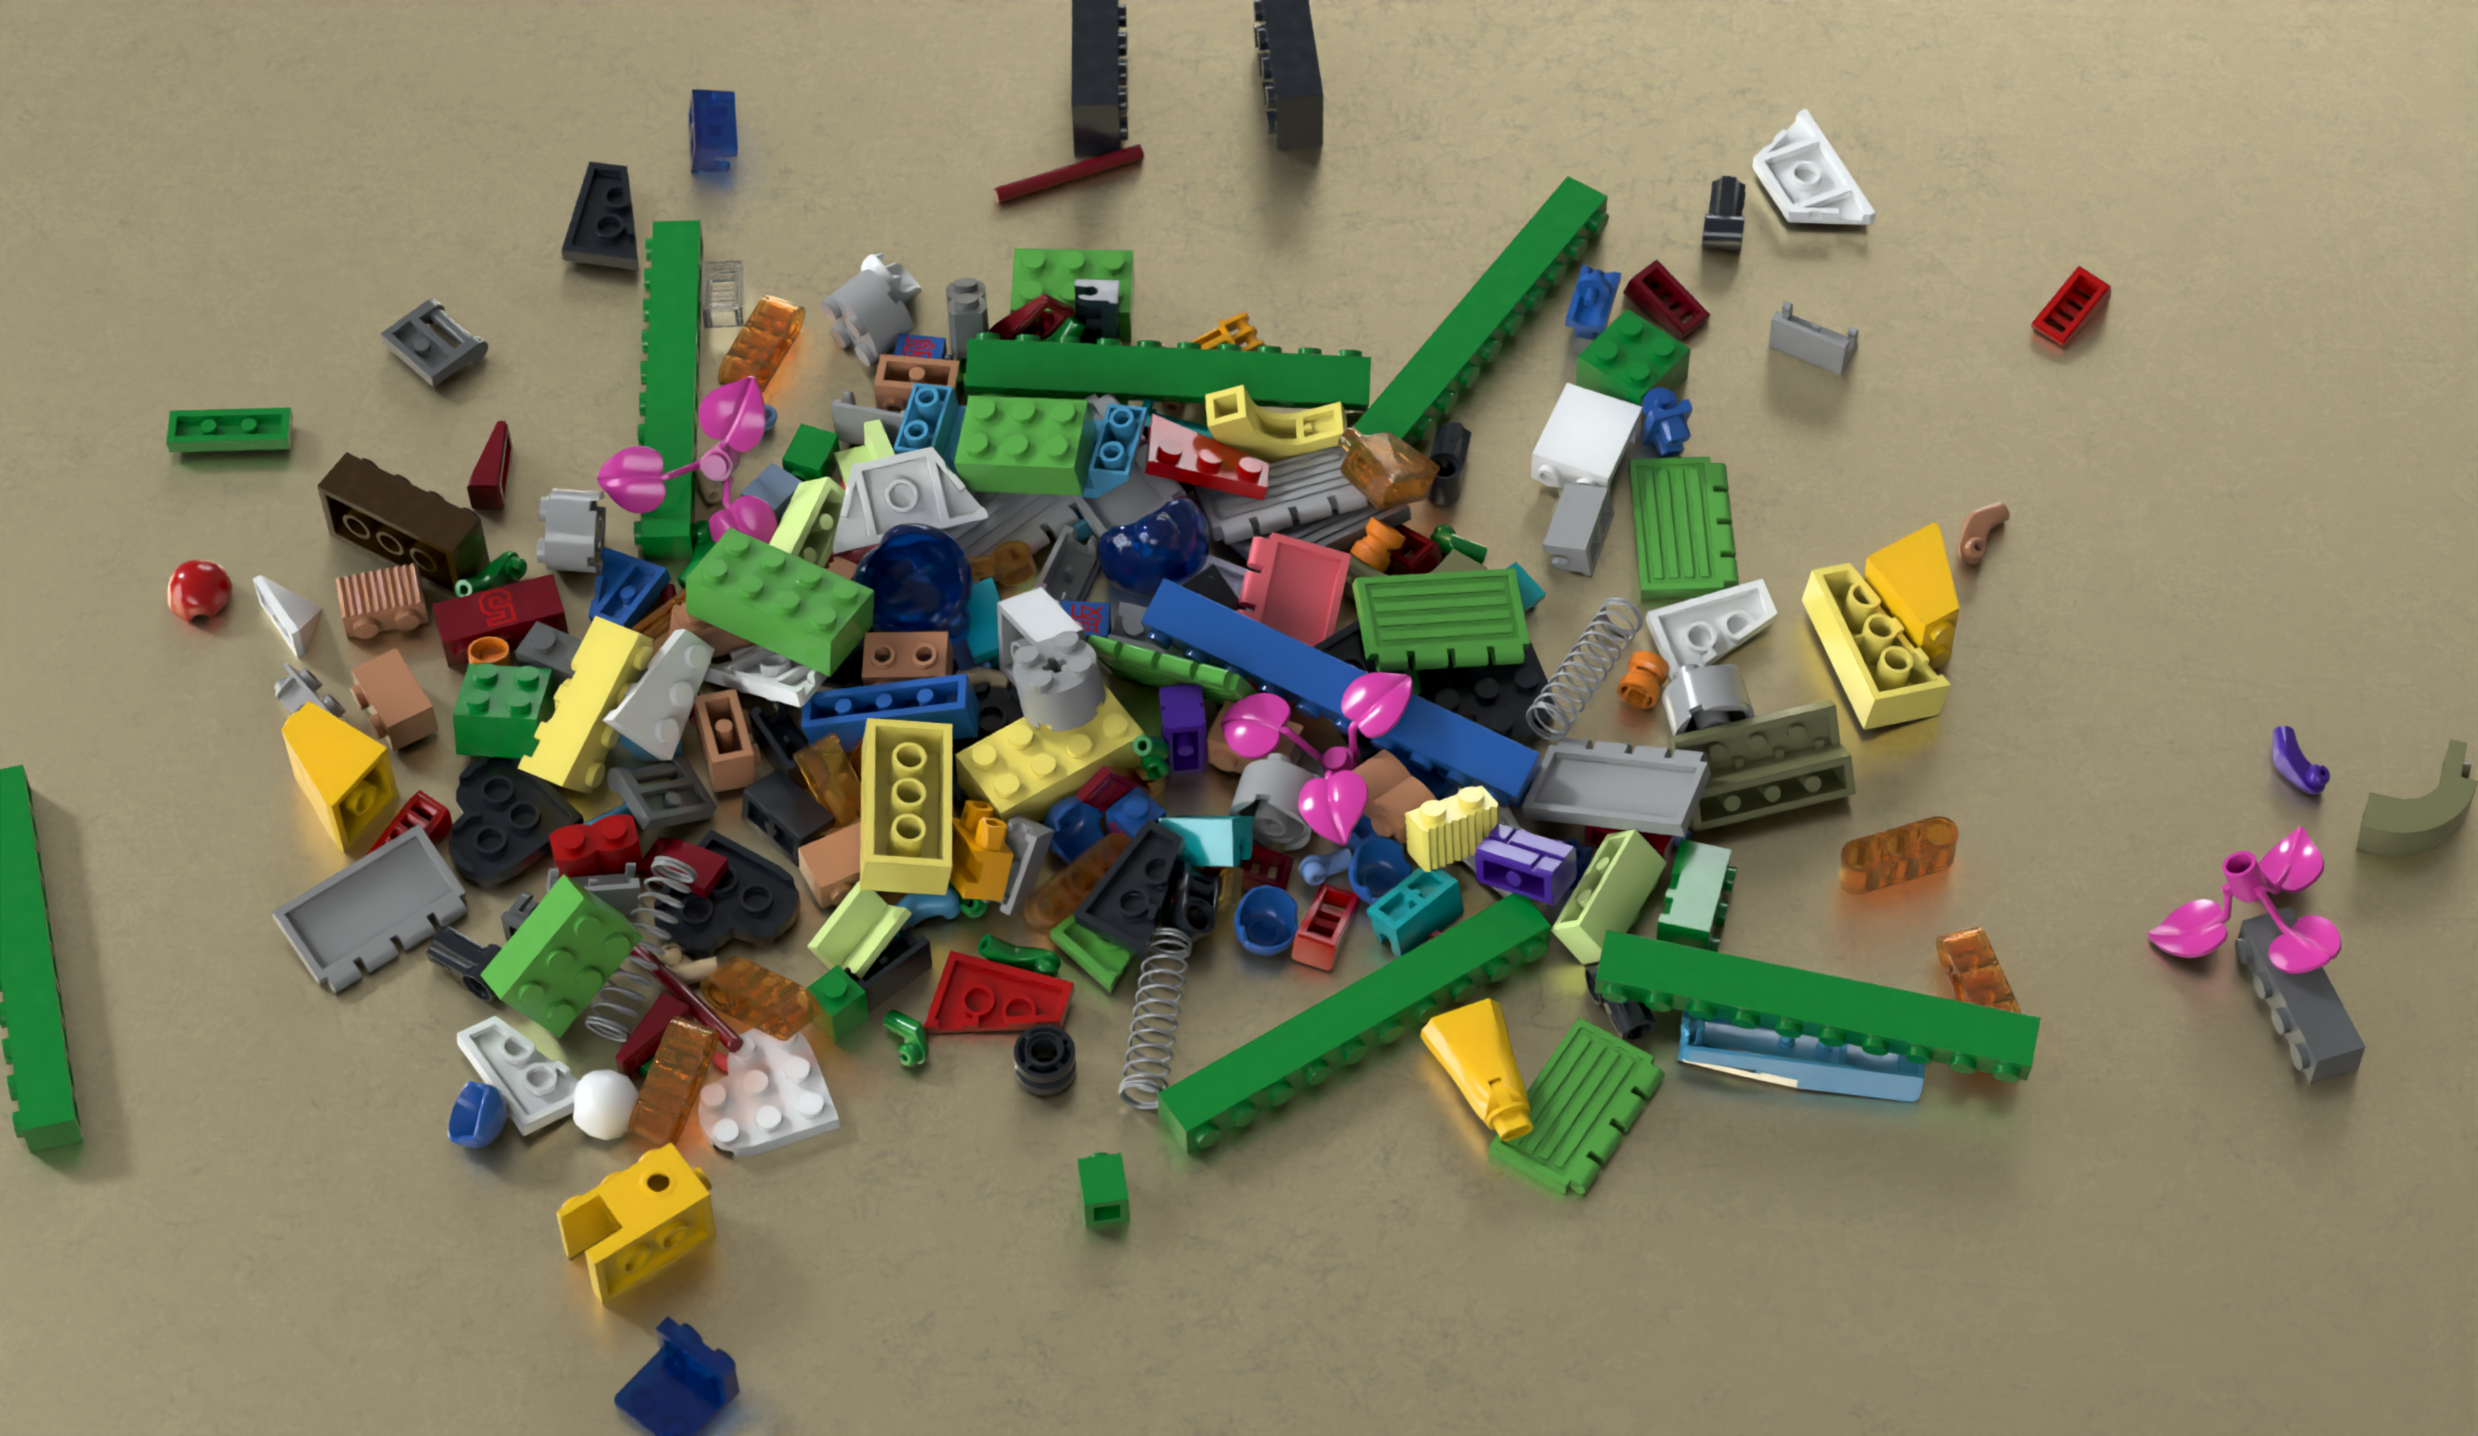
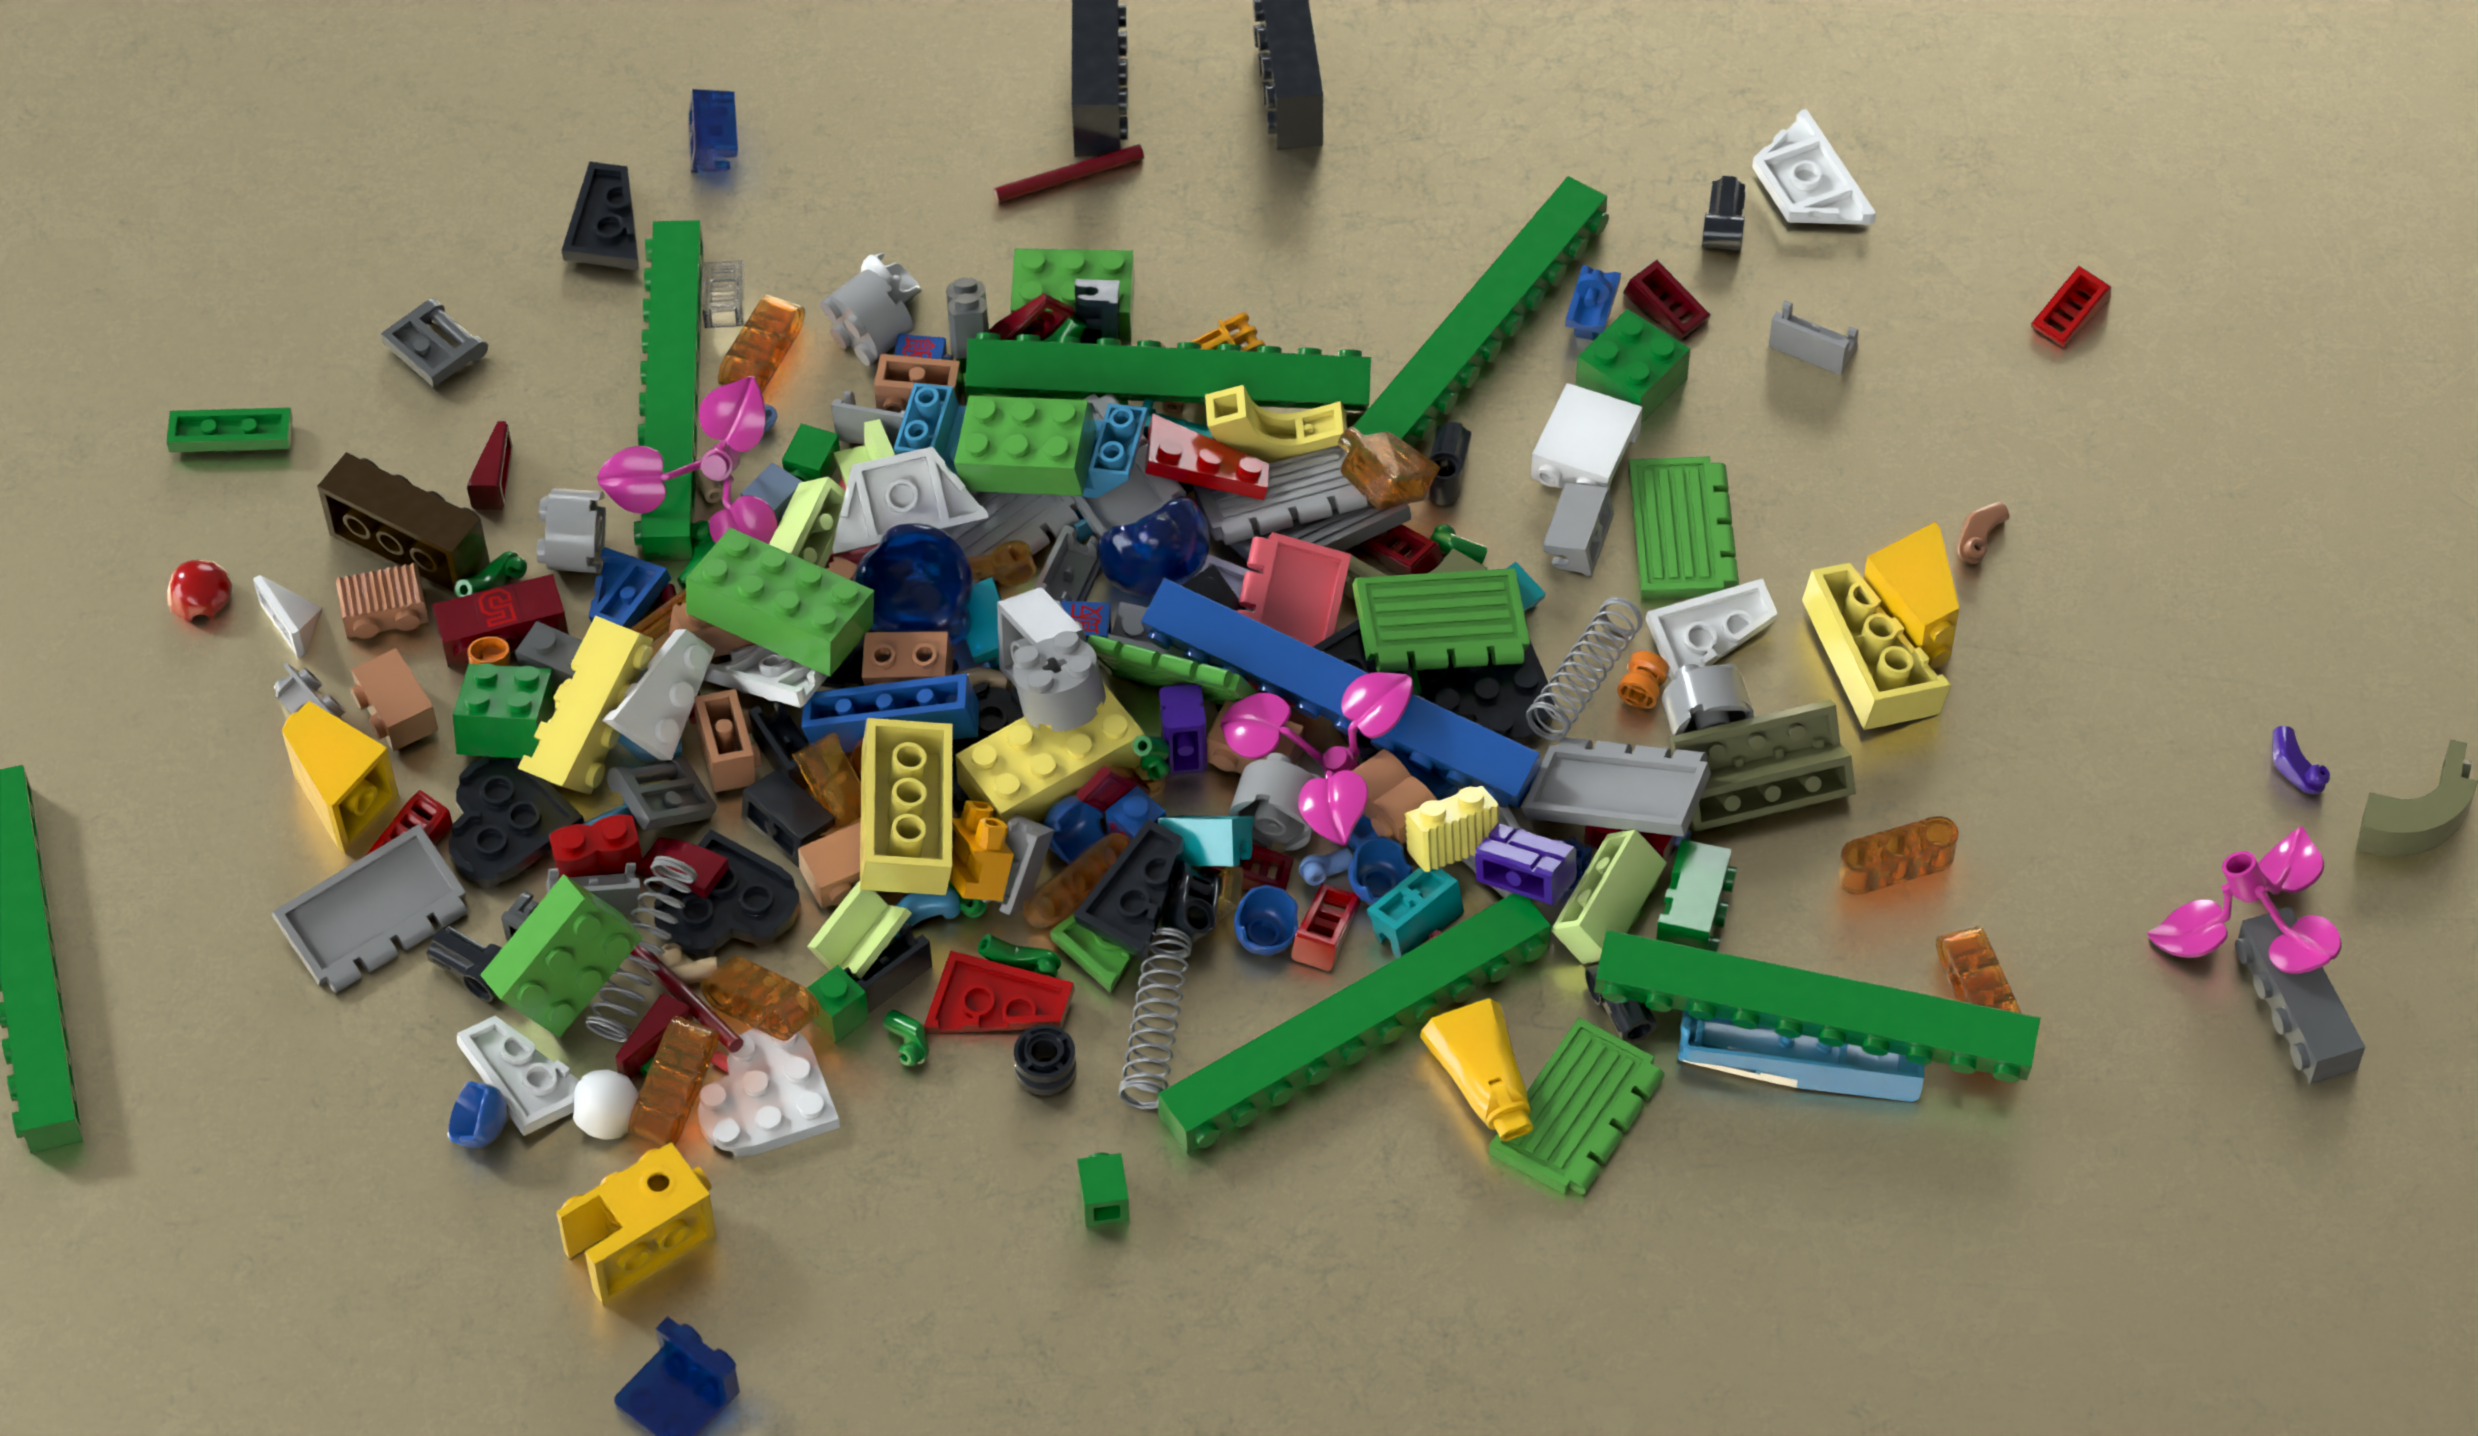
(1377, 545): orange wheel -> none
(1665, 422): blue hips -> none

